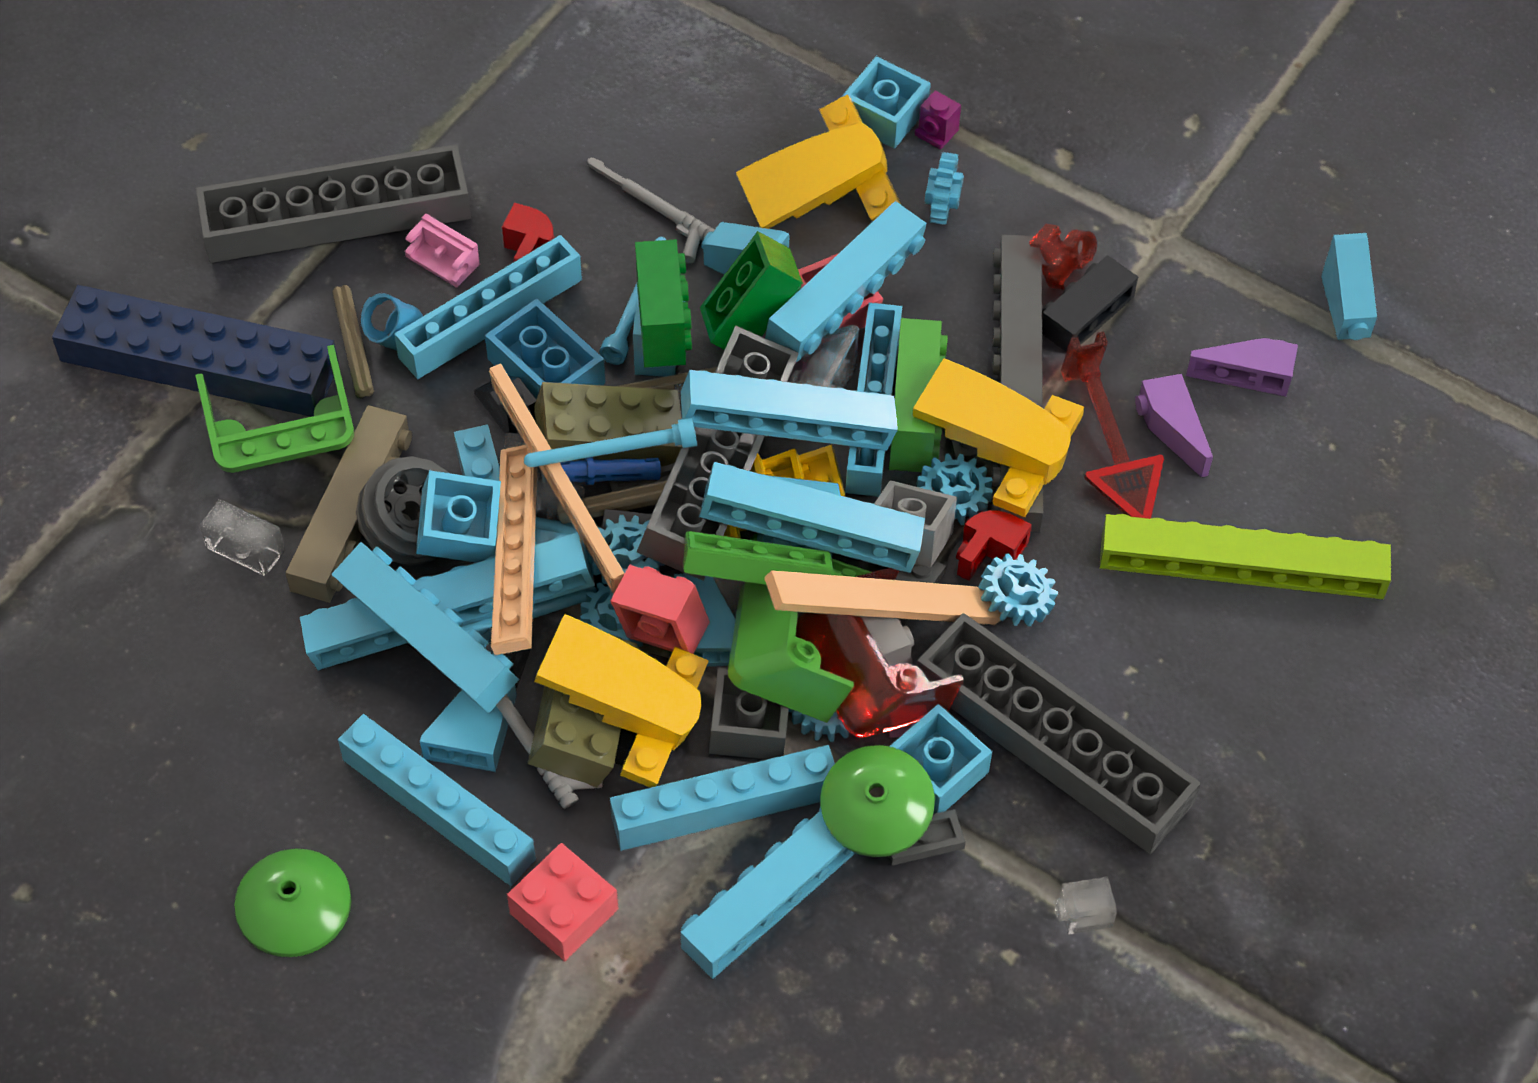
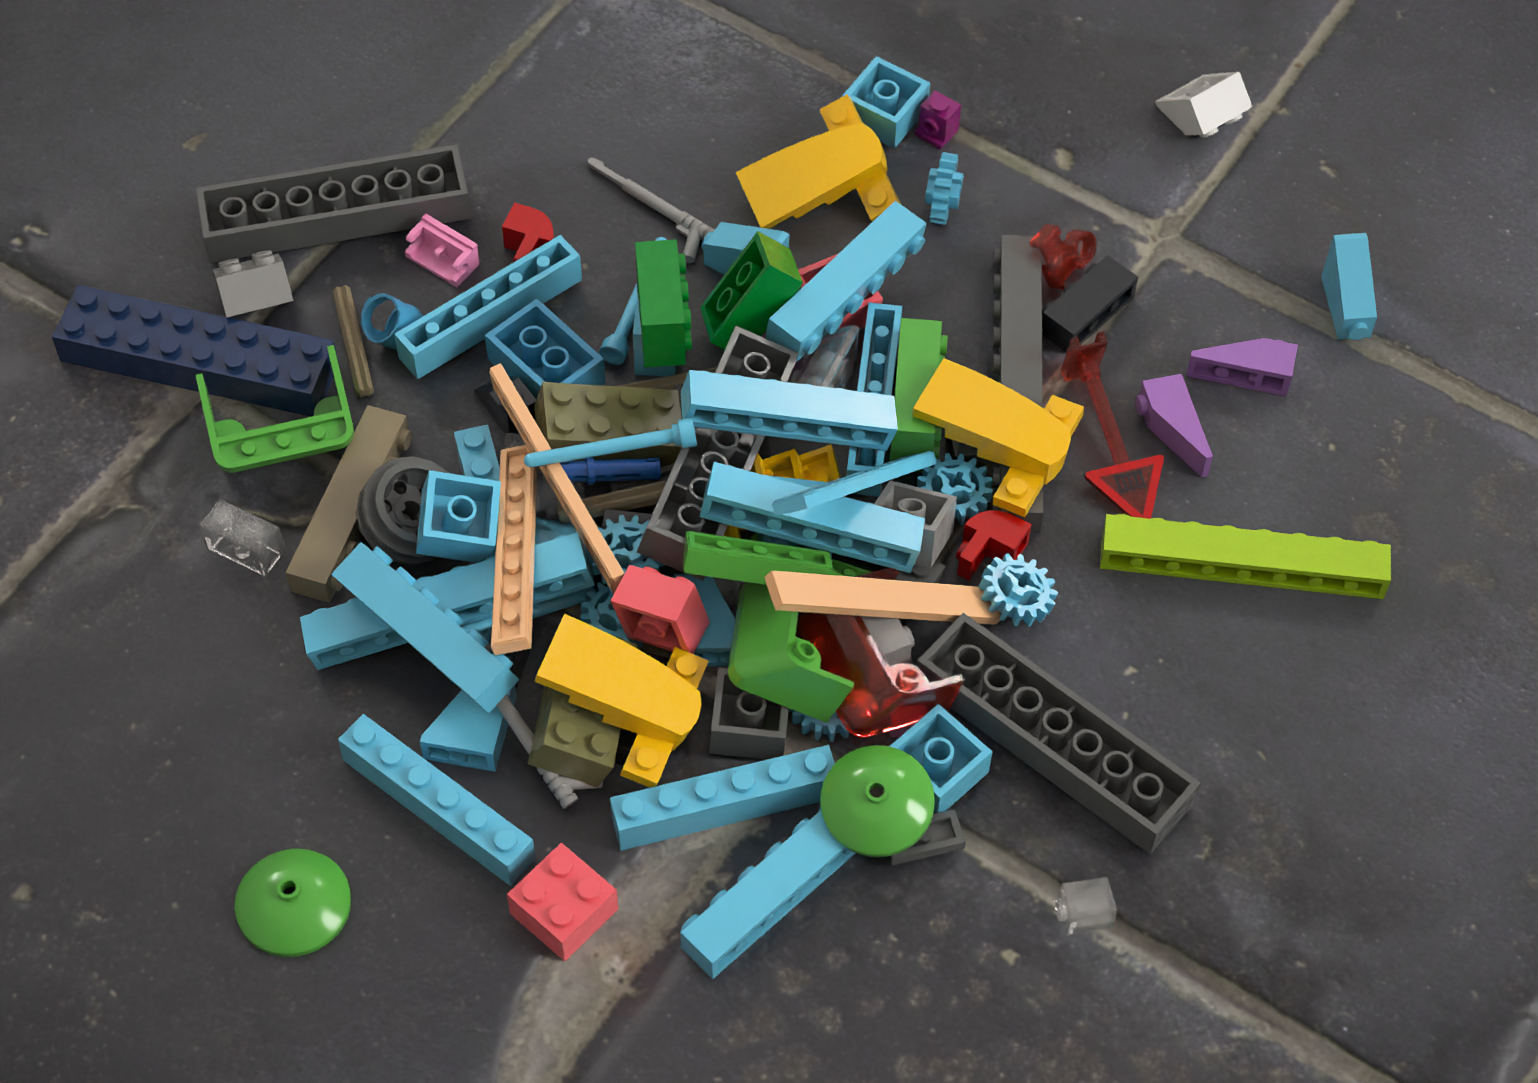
(252, 283): none -> light grey brick
(852, 483): none -> medium azure tile
(1206, 103): none -> white slope

